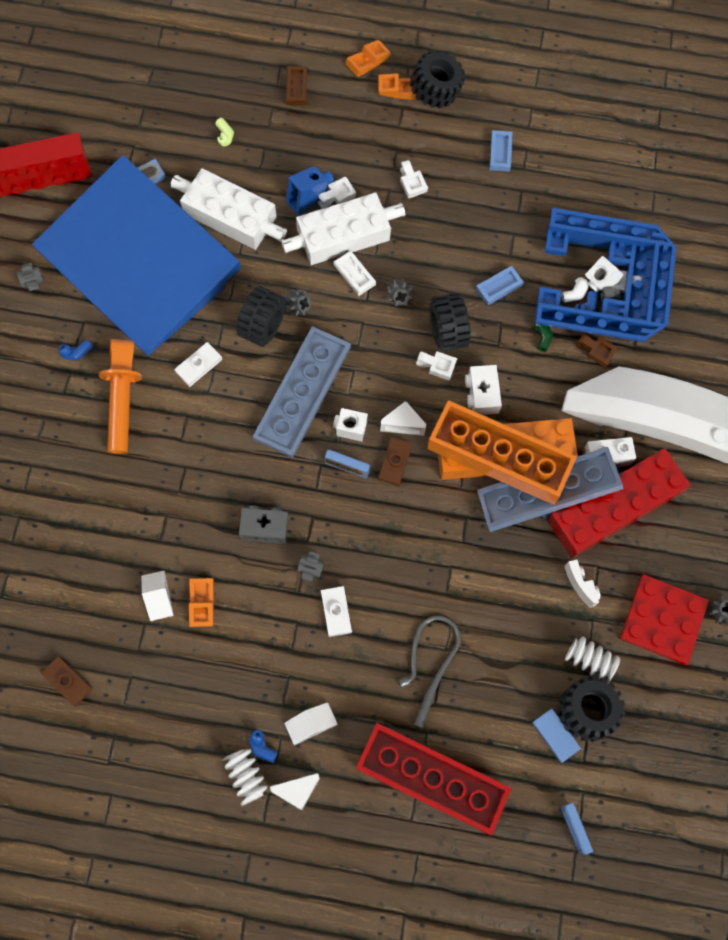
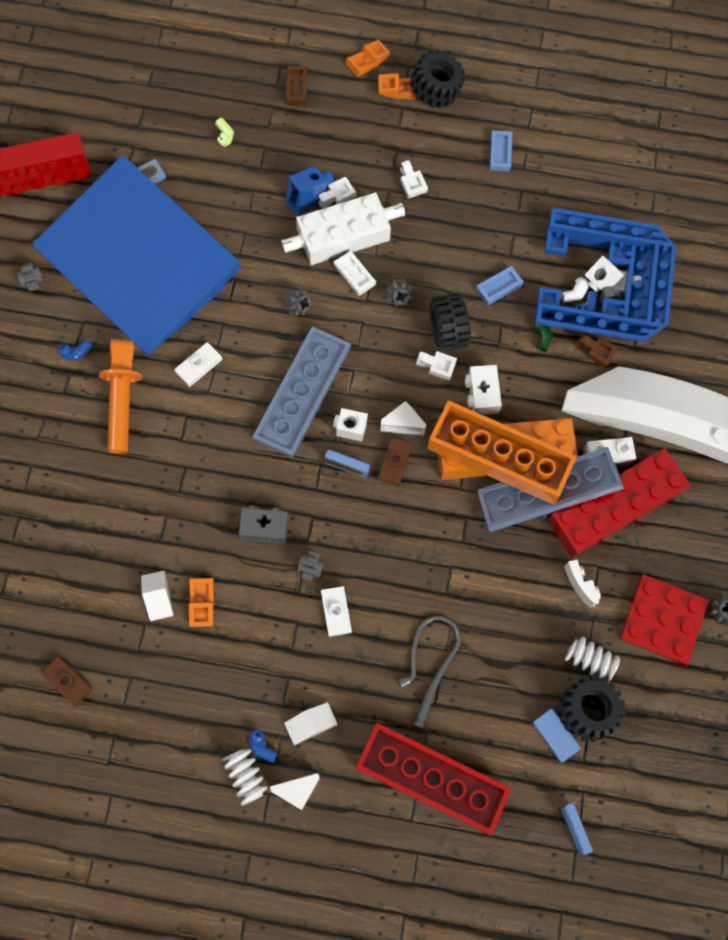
(228, 208): white brick -> none
(260, 316): black tyre -> none

